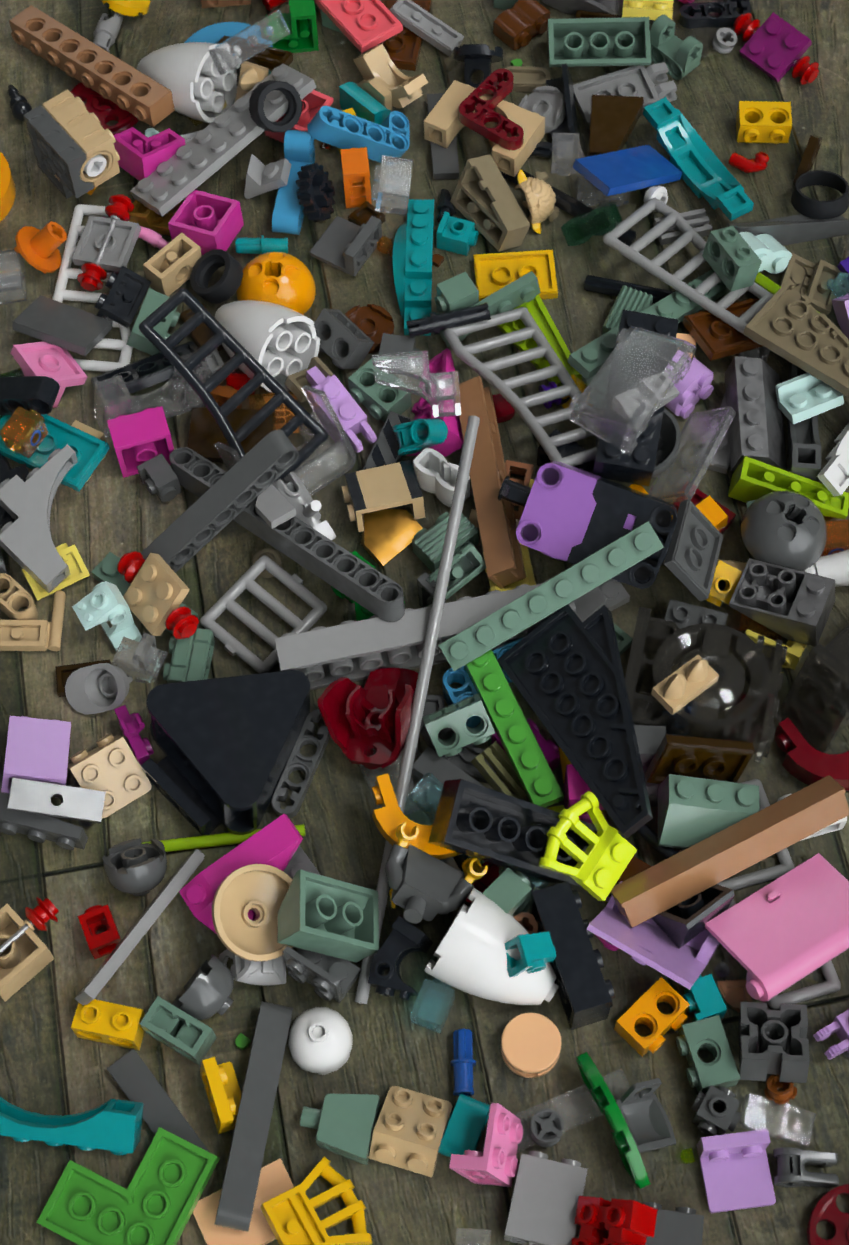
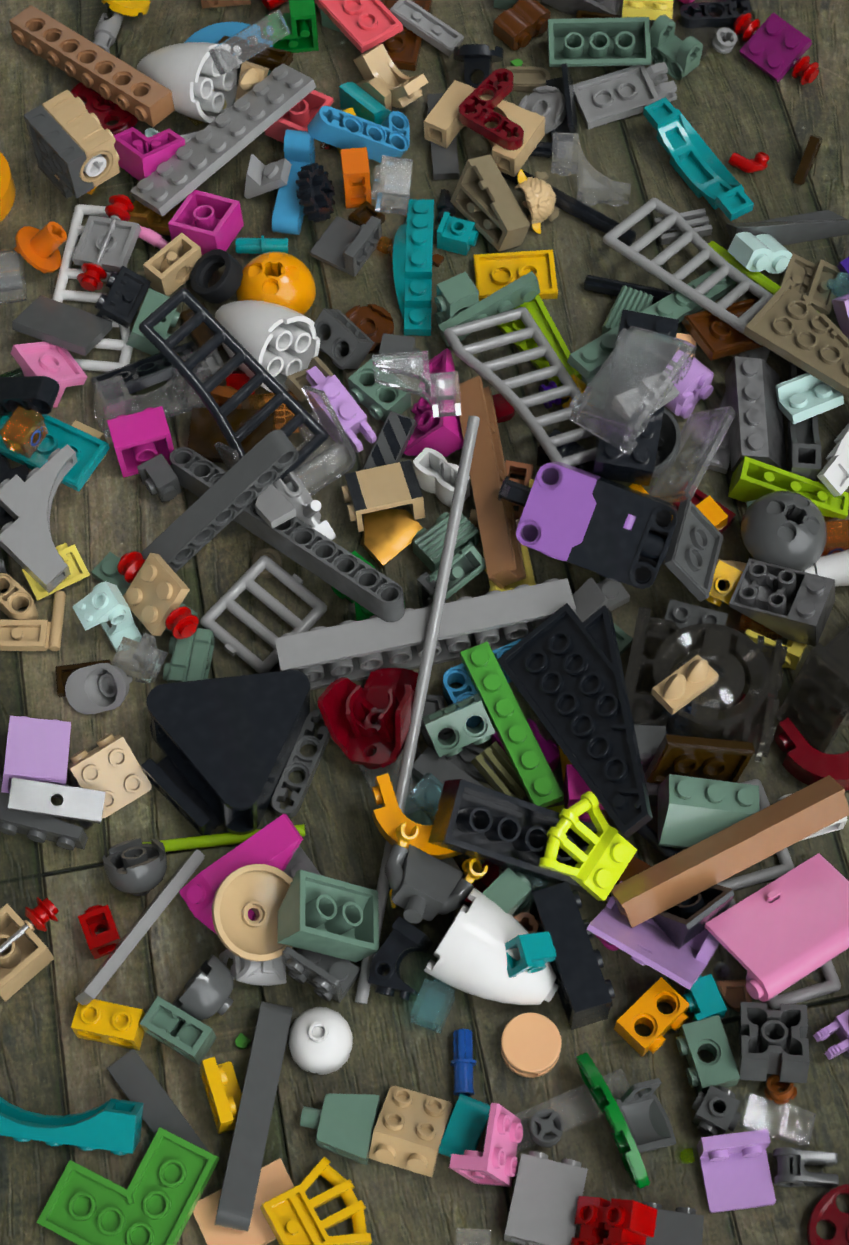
(18, 103): black bar -> none
(131, 727): magenta plate -> none
(256, 106): black tyre -> none
(420, 434): teal piece -> none
(451, 319): black pin -> none
(551, 596): sand green plate -> none
(596, 223): clear green brick -> none
(612, 122): dark brown slope -> none
(627, 170): blue tile -> none
(656, 192): white plate -> none
(731, 258): sand green brick -> none
(763, 122): yellow brick -> none
(820, 209): black tyre -> none

